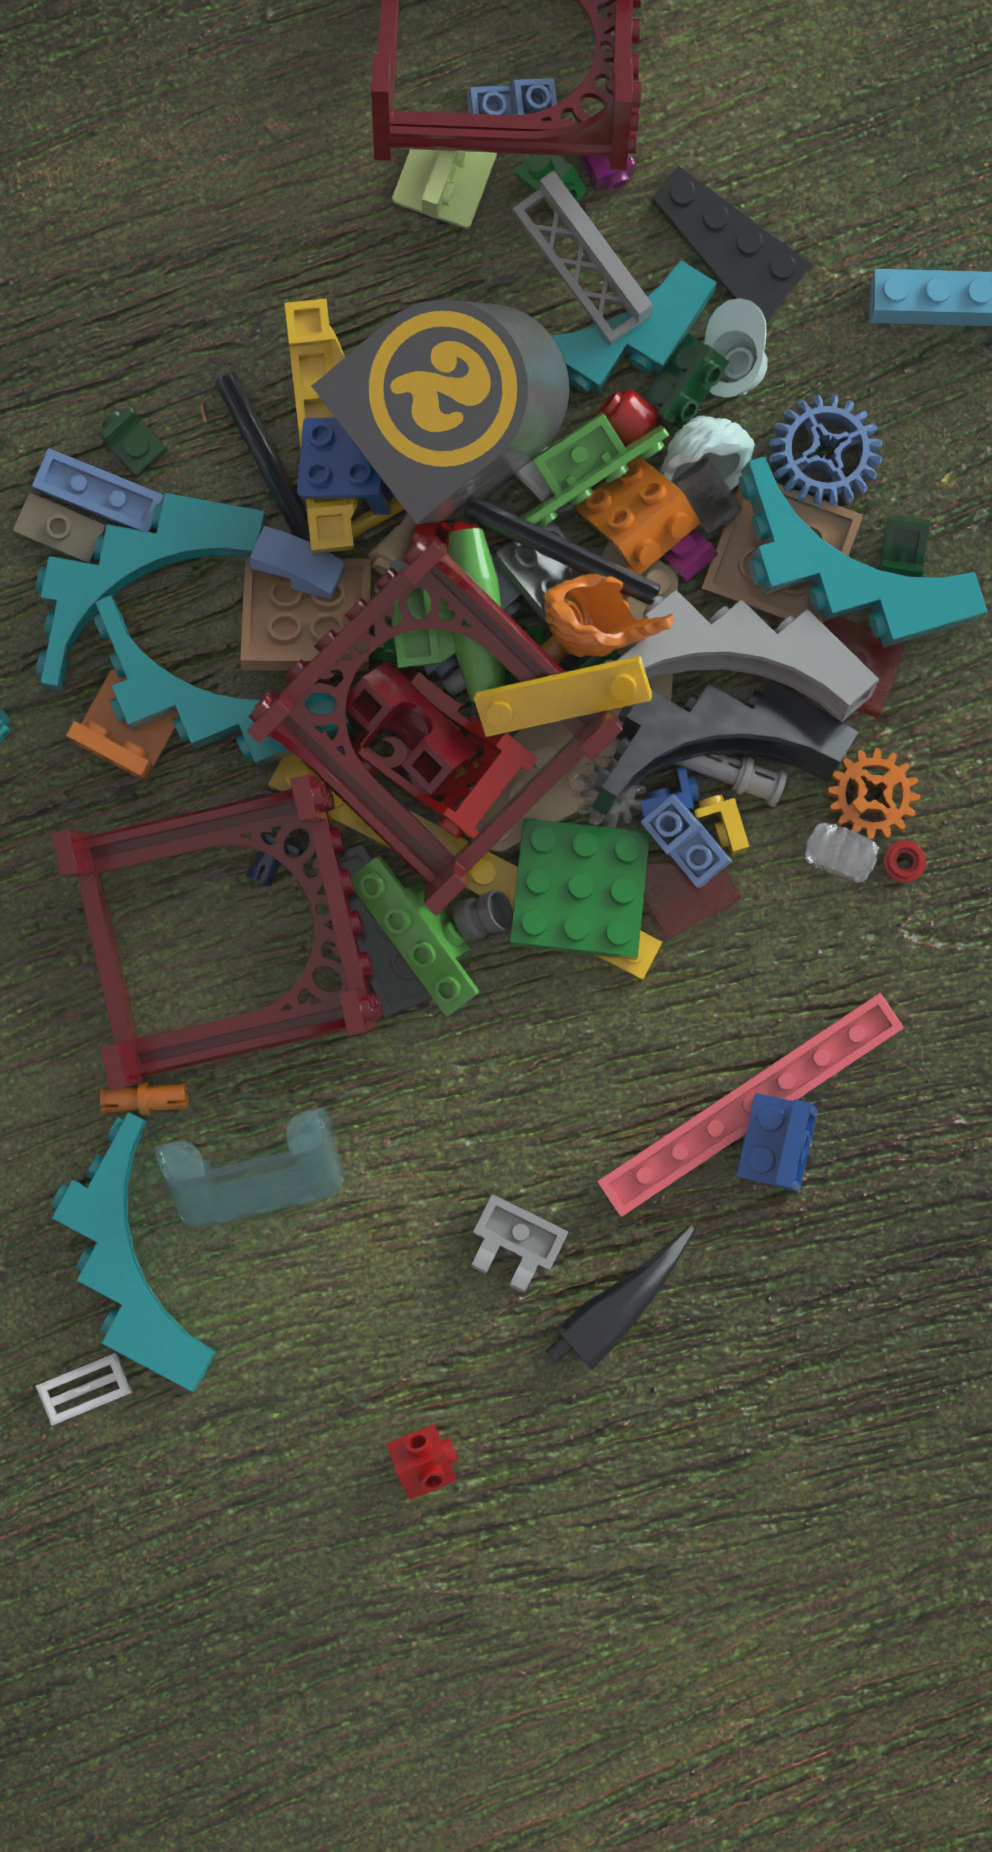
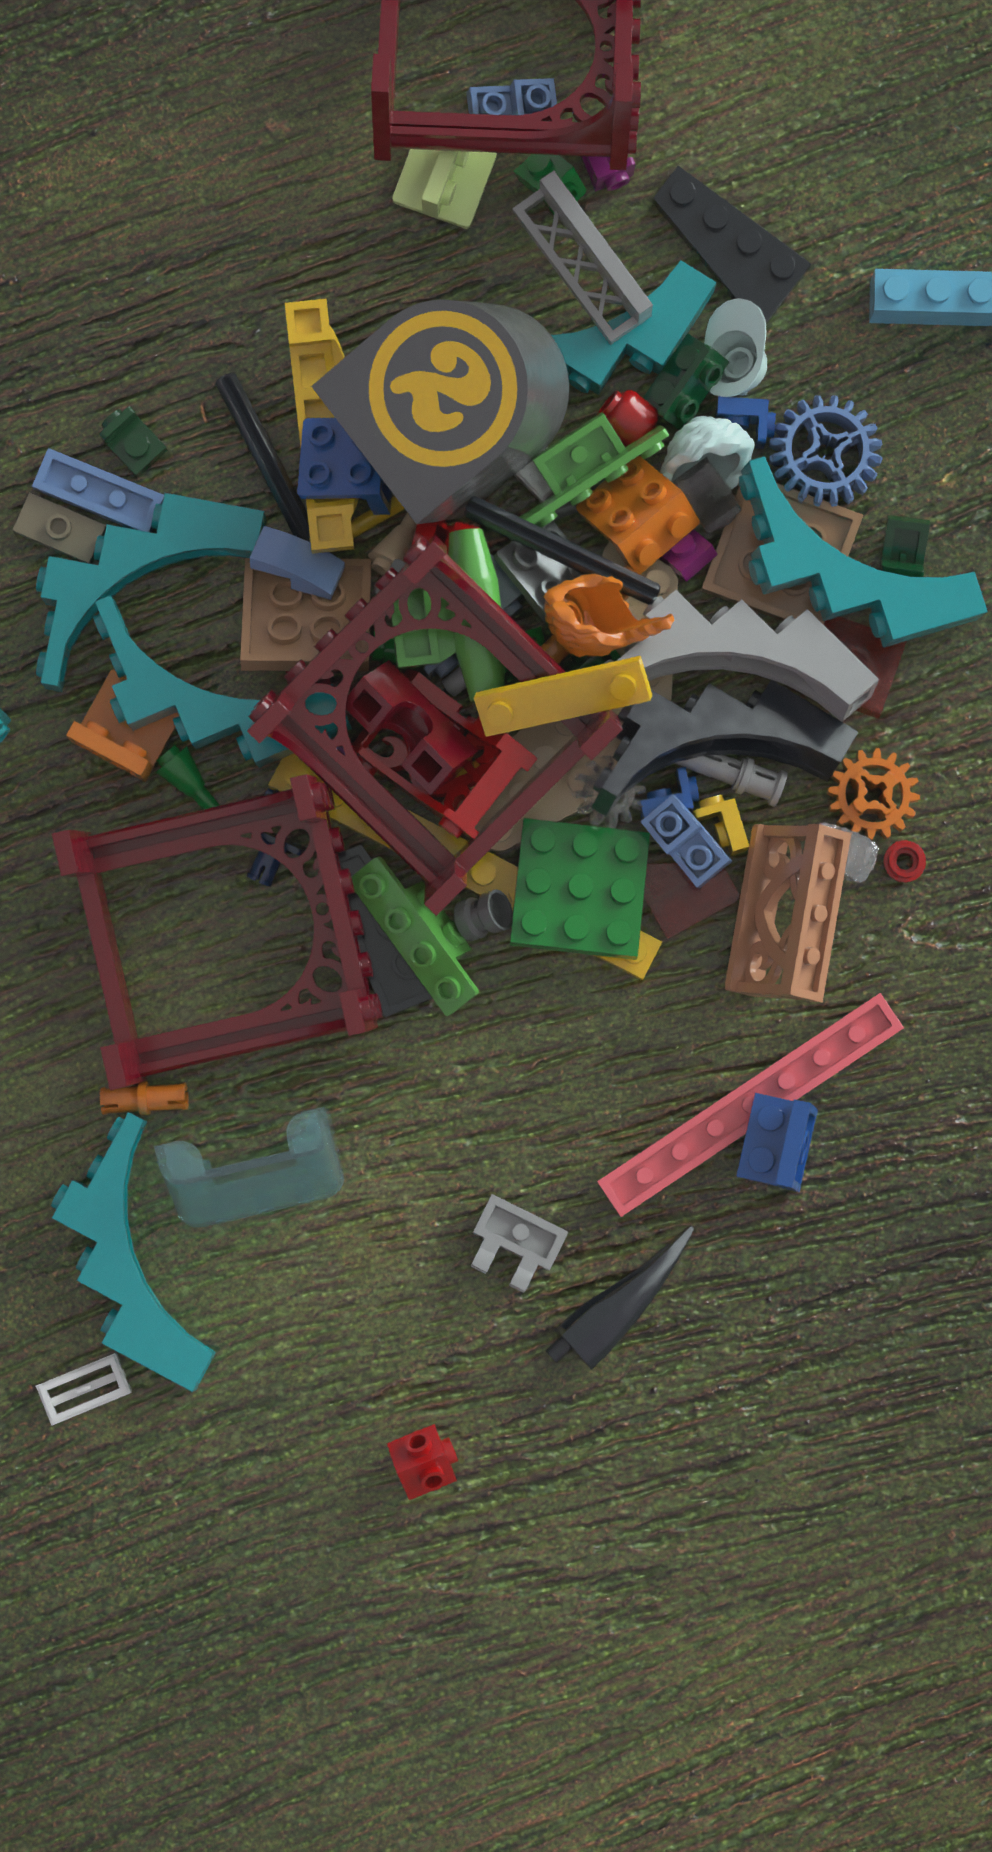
(182, 772): none -> green cone
(746, 412): none -> blue bracket
(807, 942): none -> nougat fence

